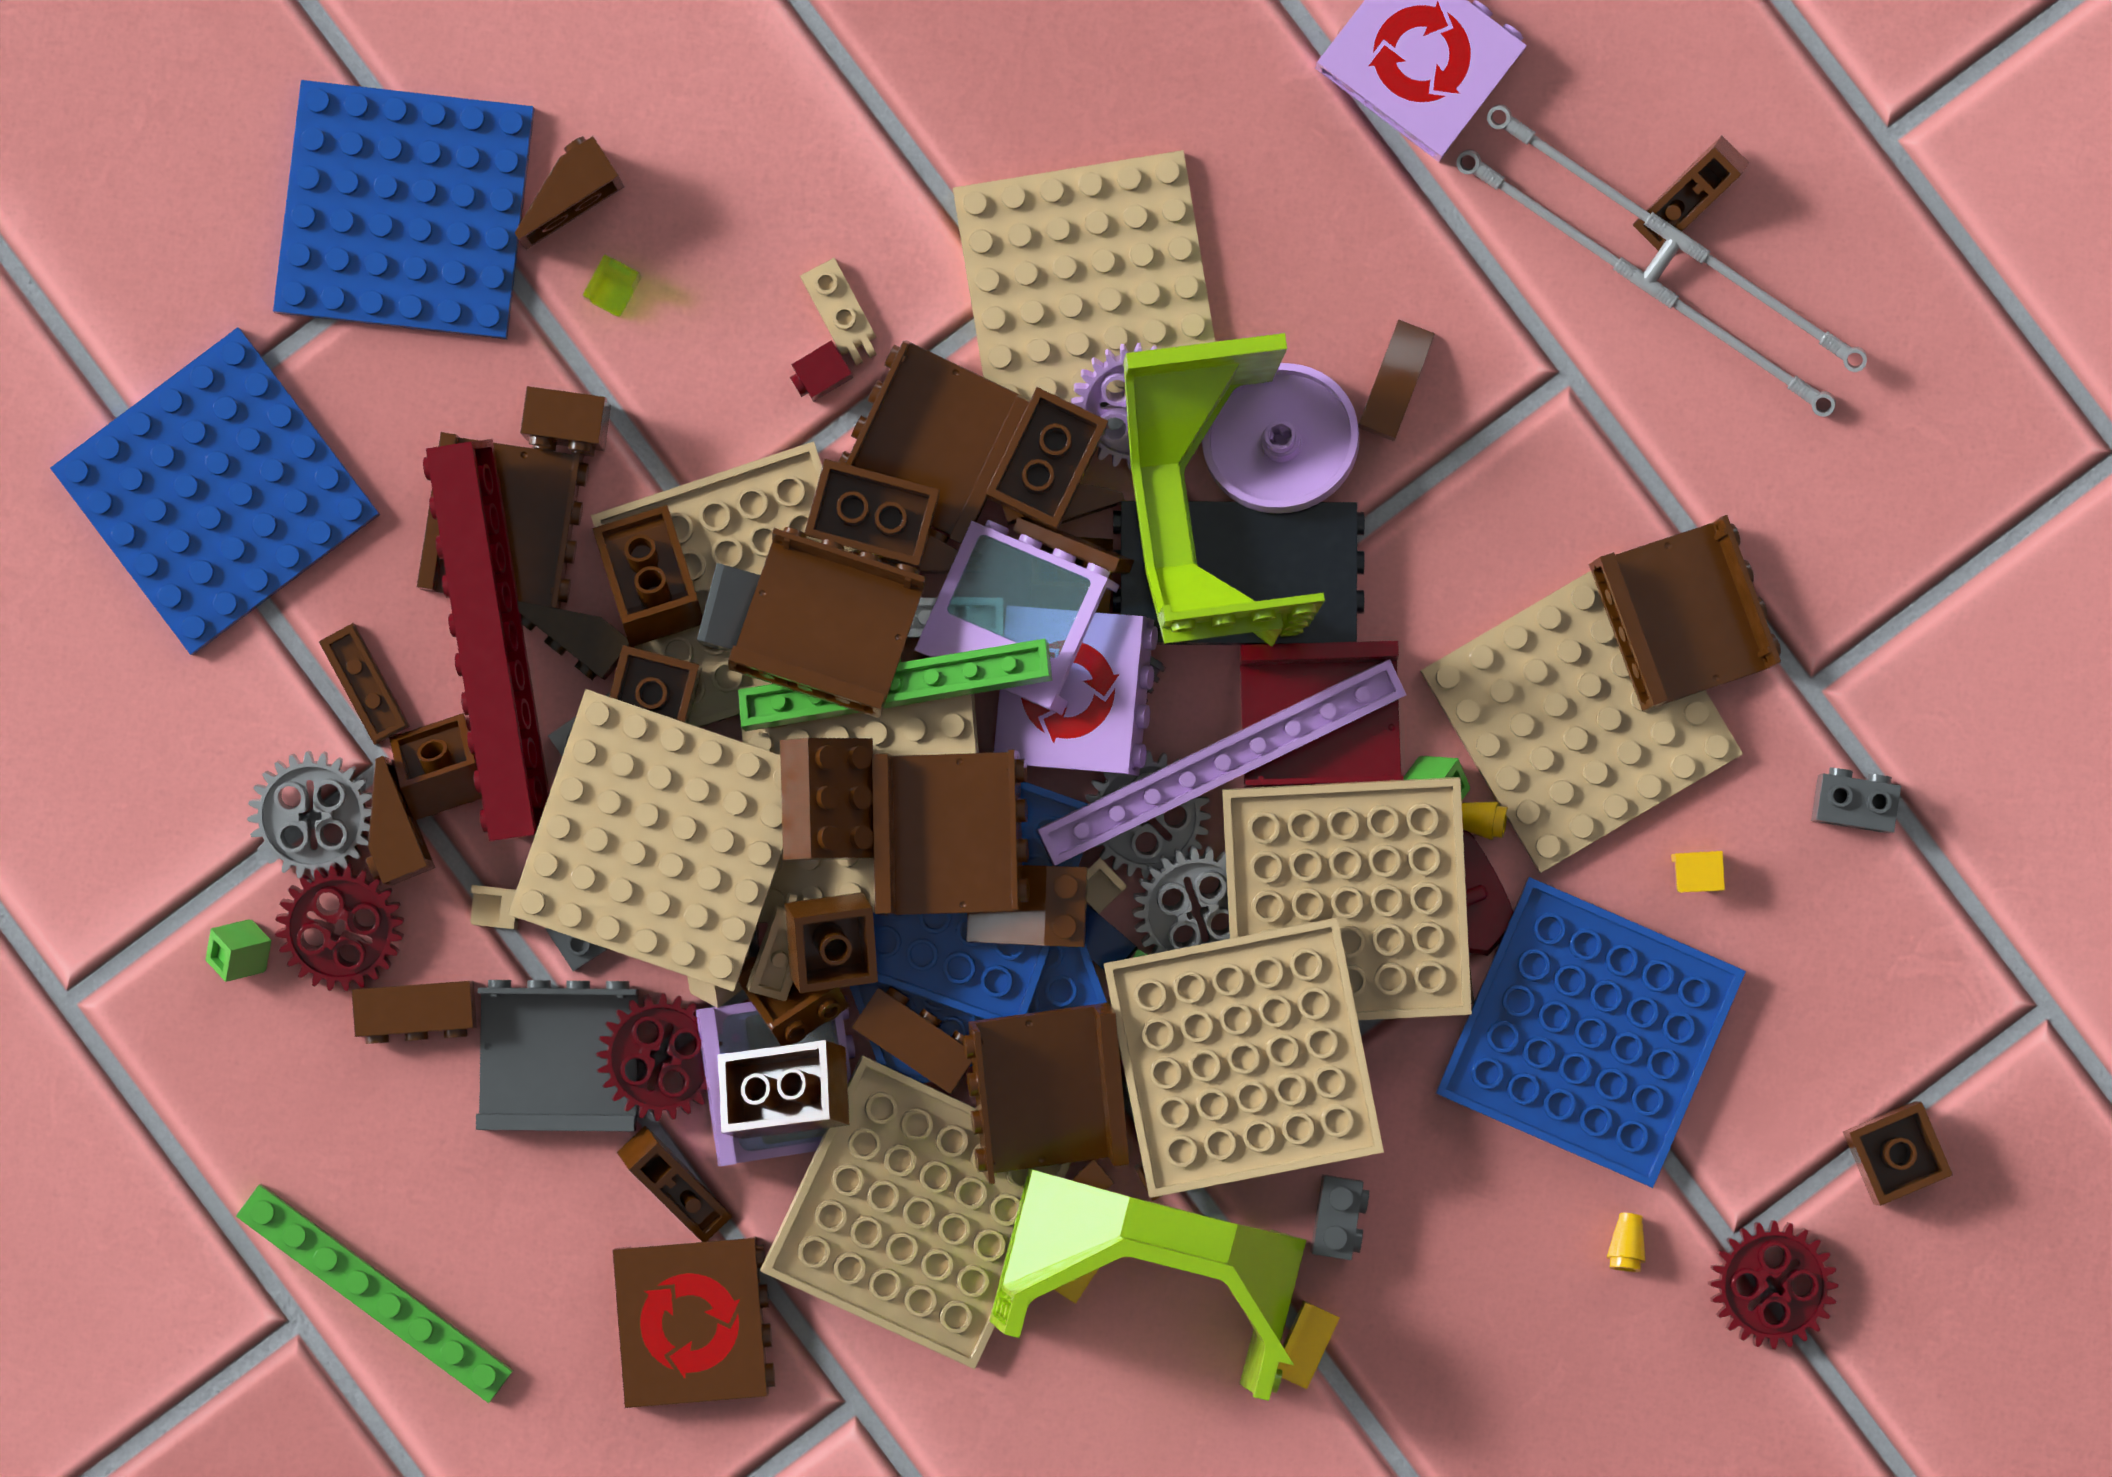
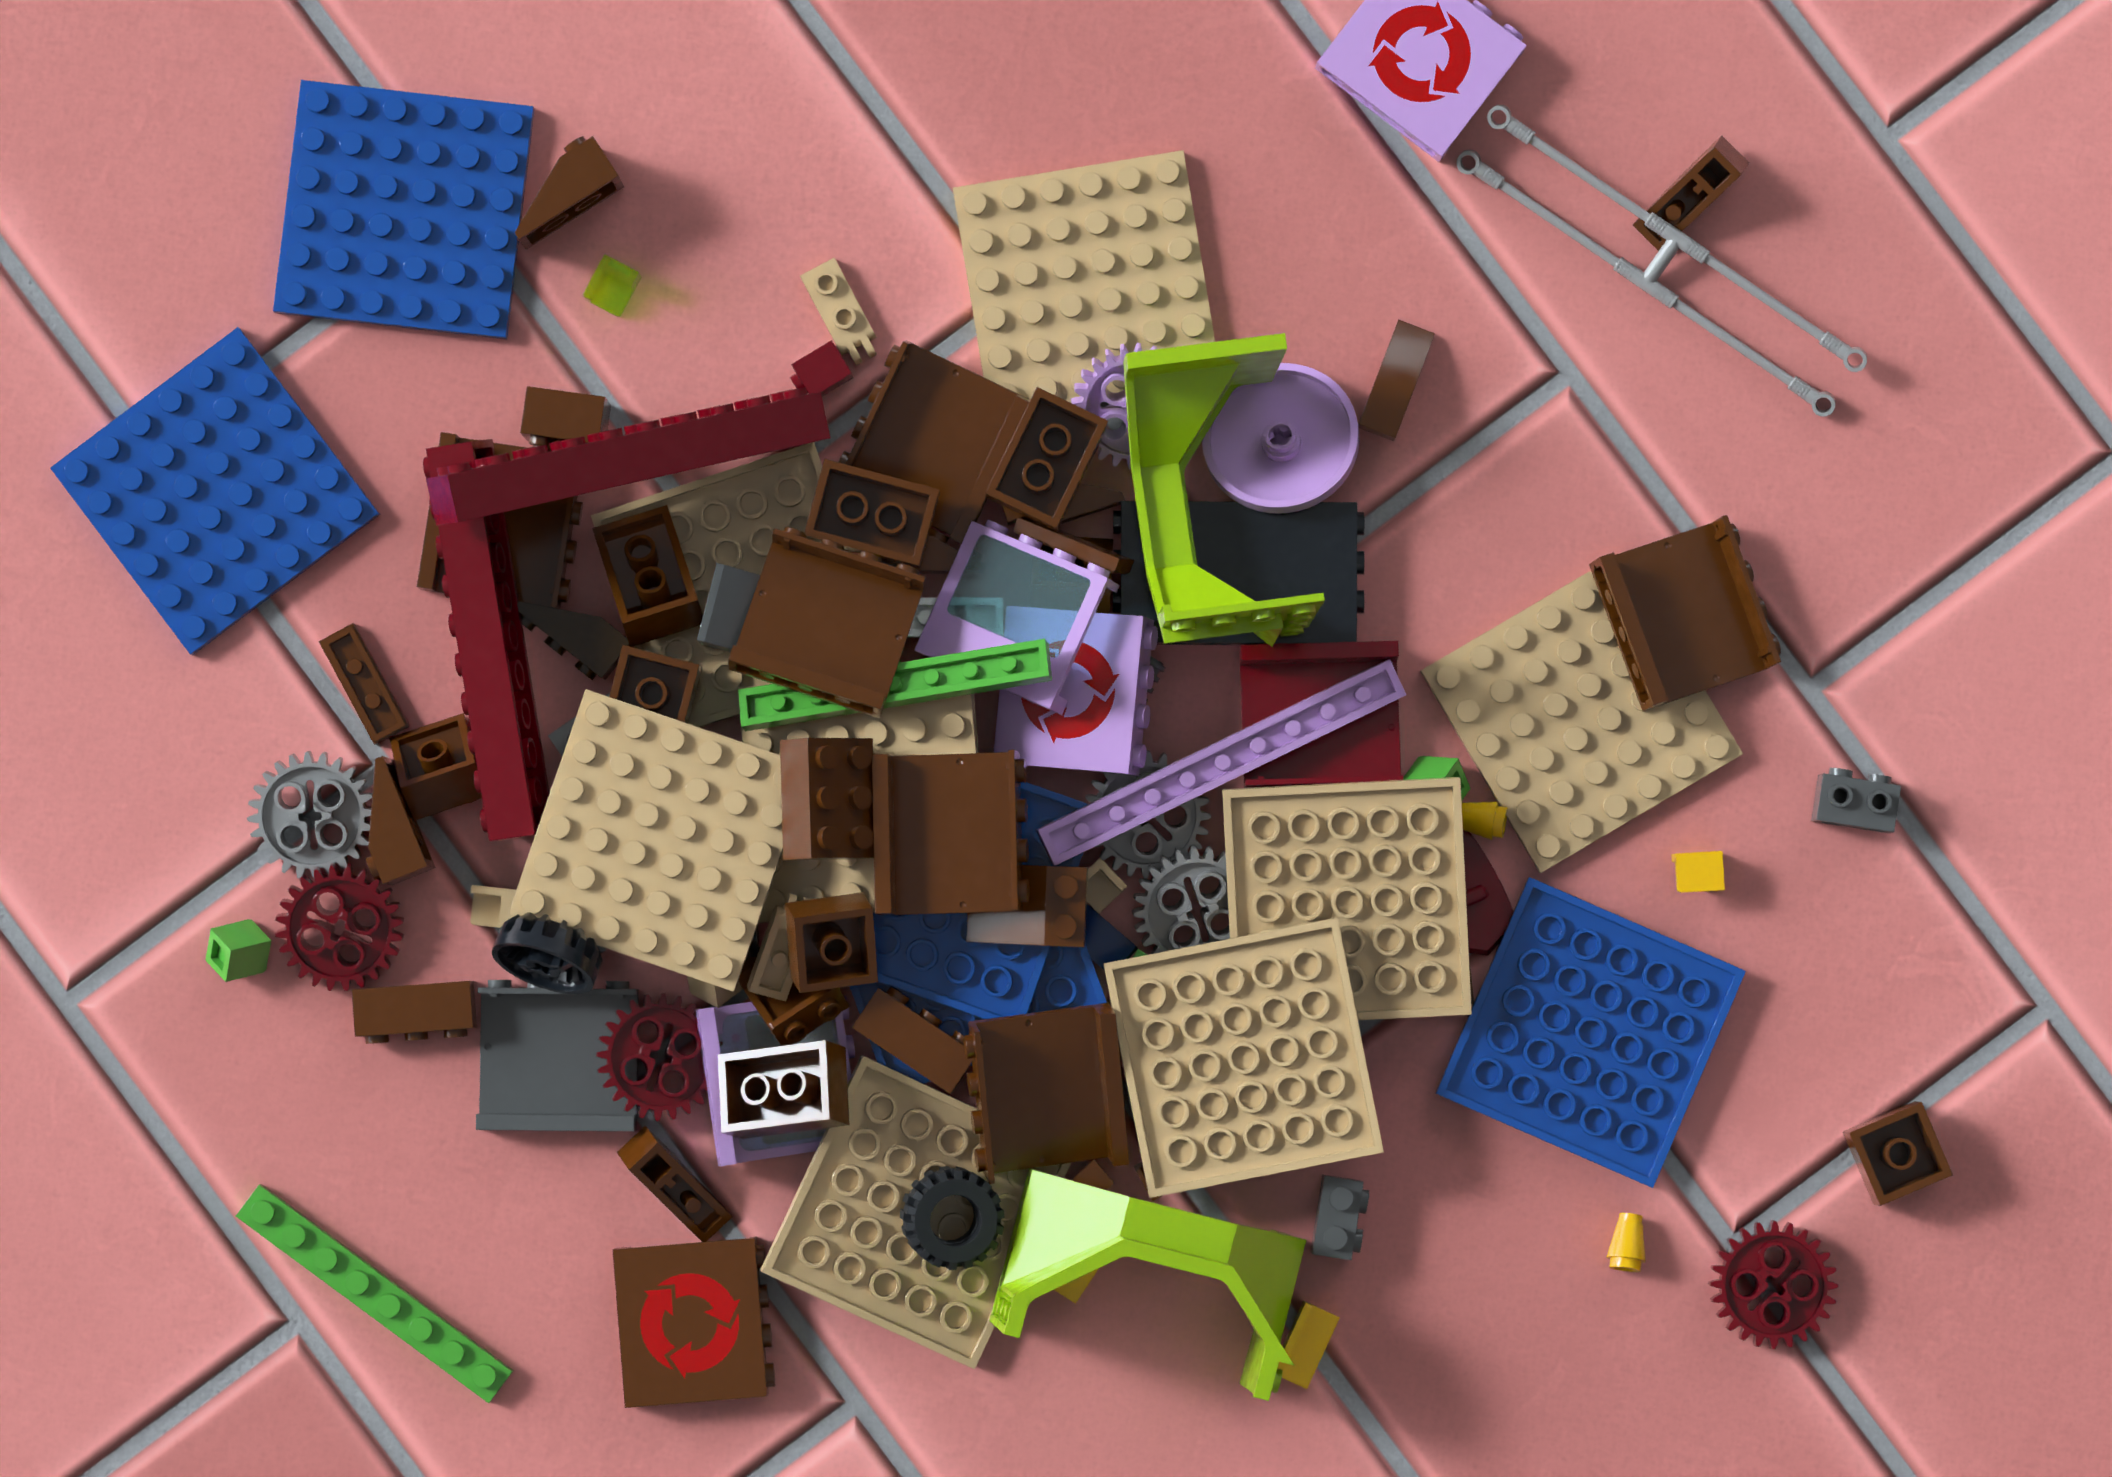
(547, 954): none -> black gear
(620, 459): none -> dark red brick
(980, 1236): none -> black tyre

